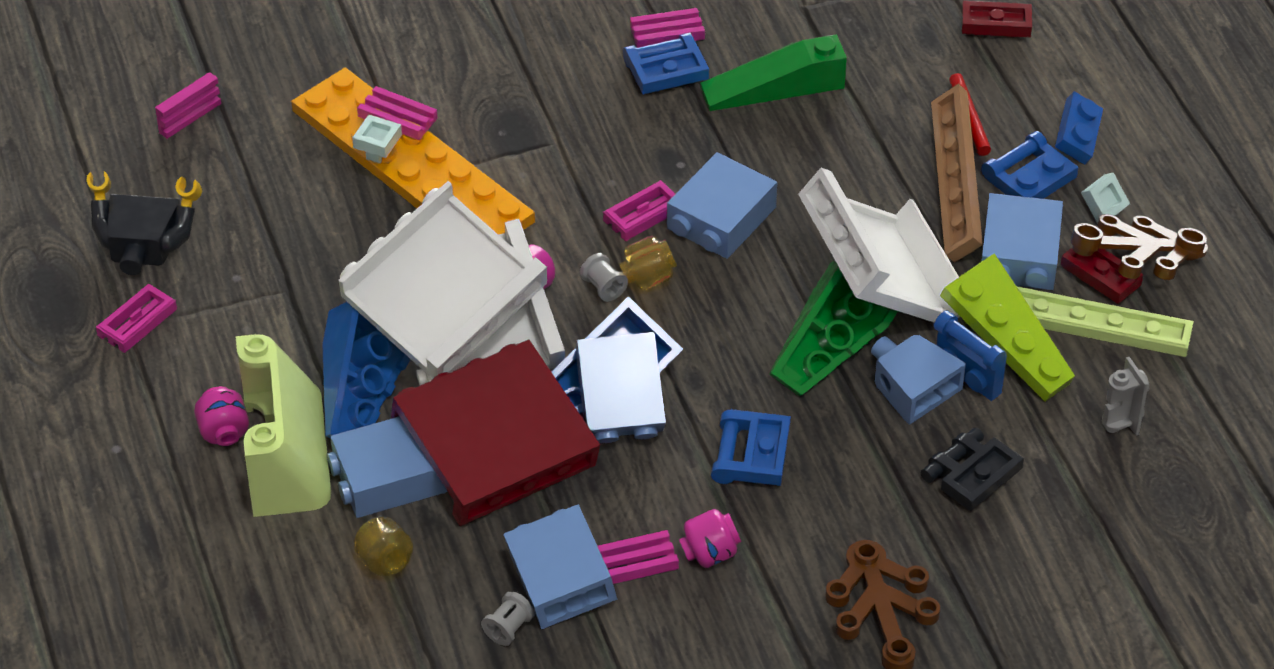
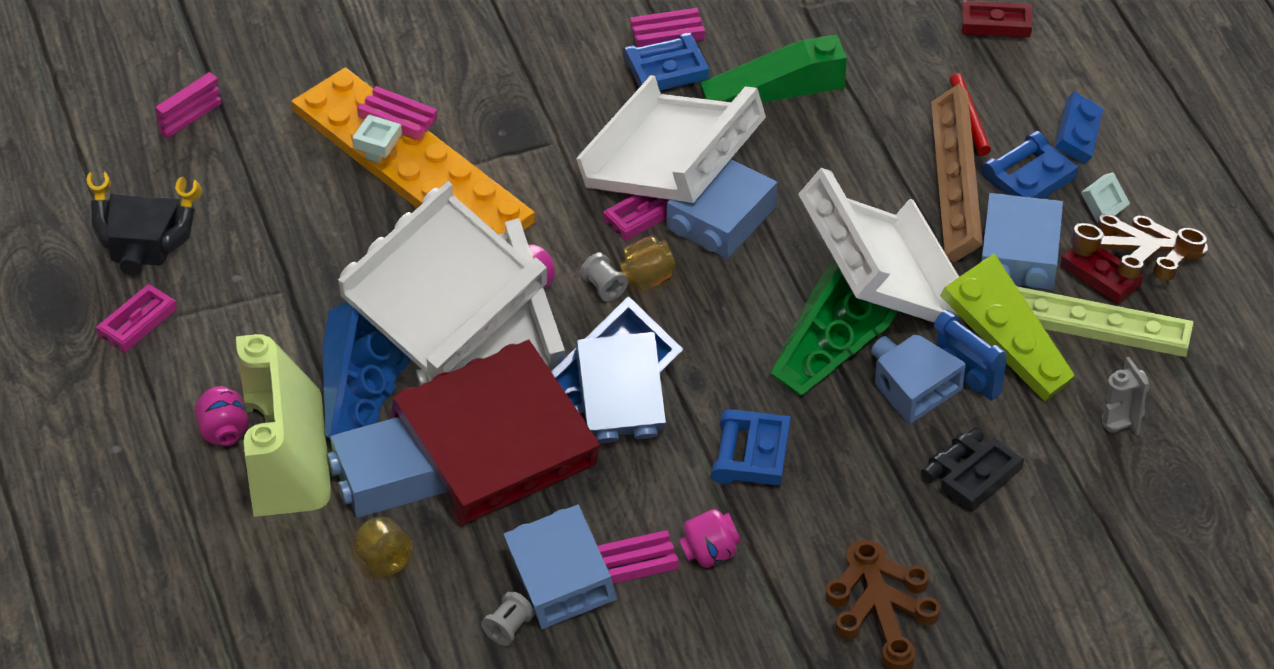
(669, 143): none -> white panel

